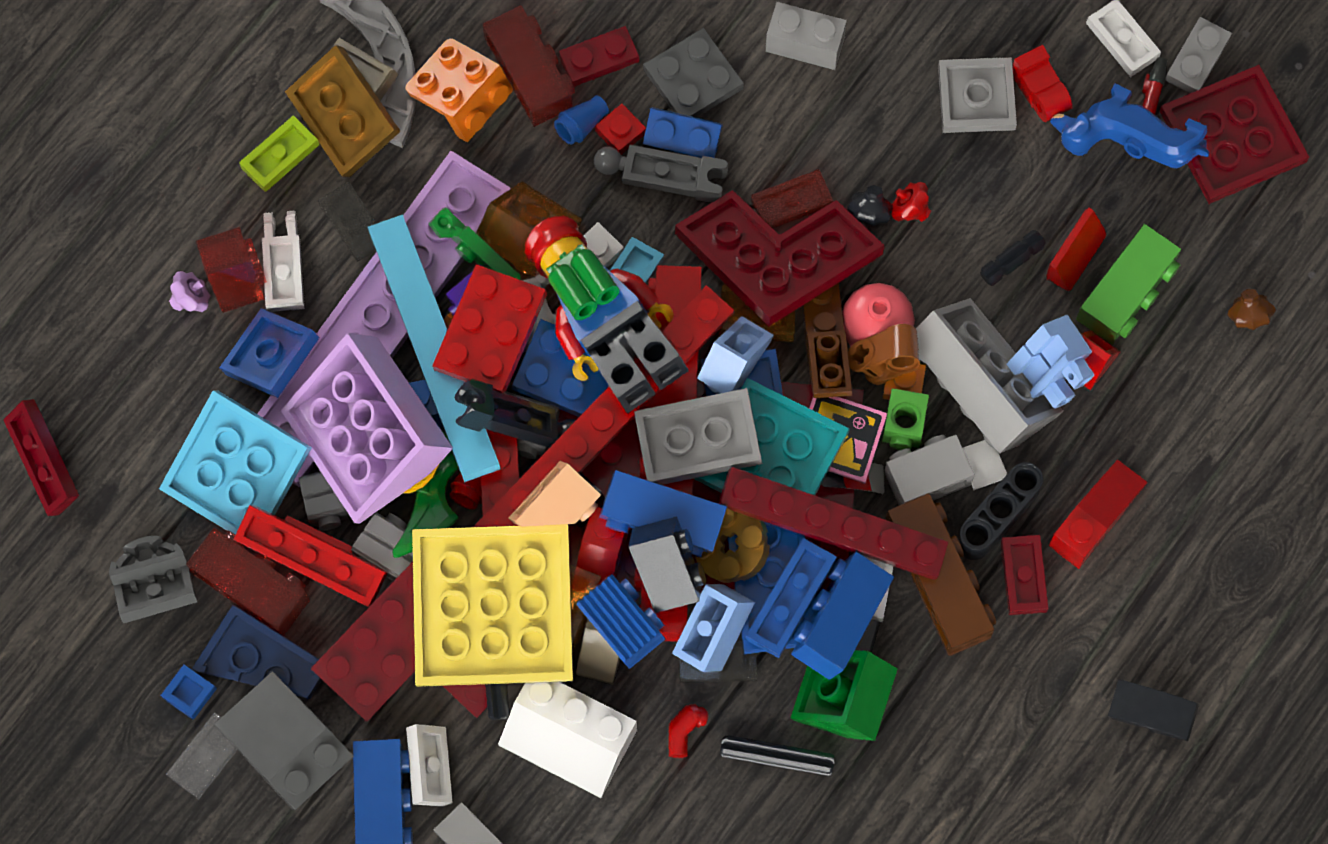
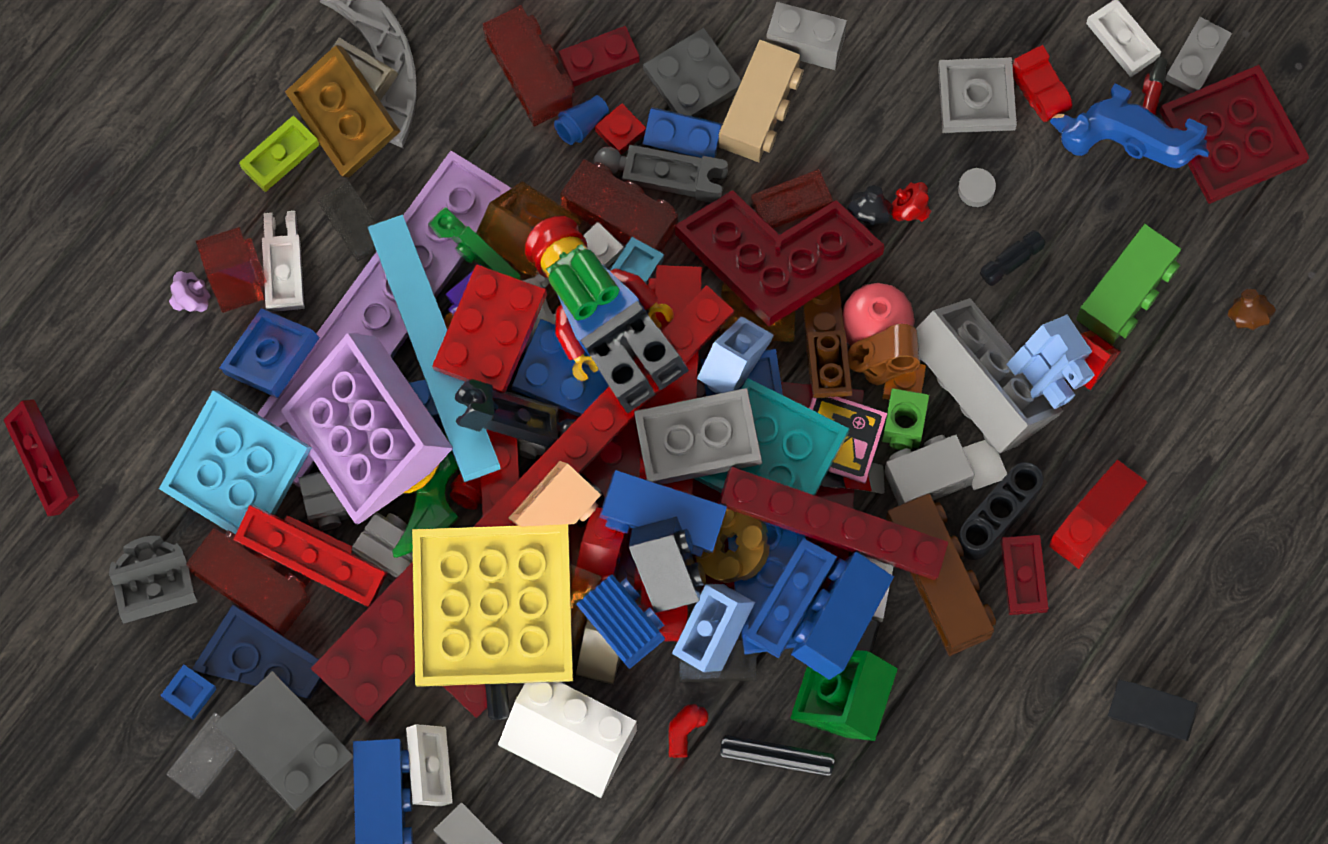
(460, 87): orange bracket -> none
(618, 206): none -> clear red brick
(760, 101): none -> tan brick
(976, 187): none -> light grey tile
(1077, 251): red slope -> none

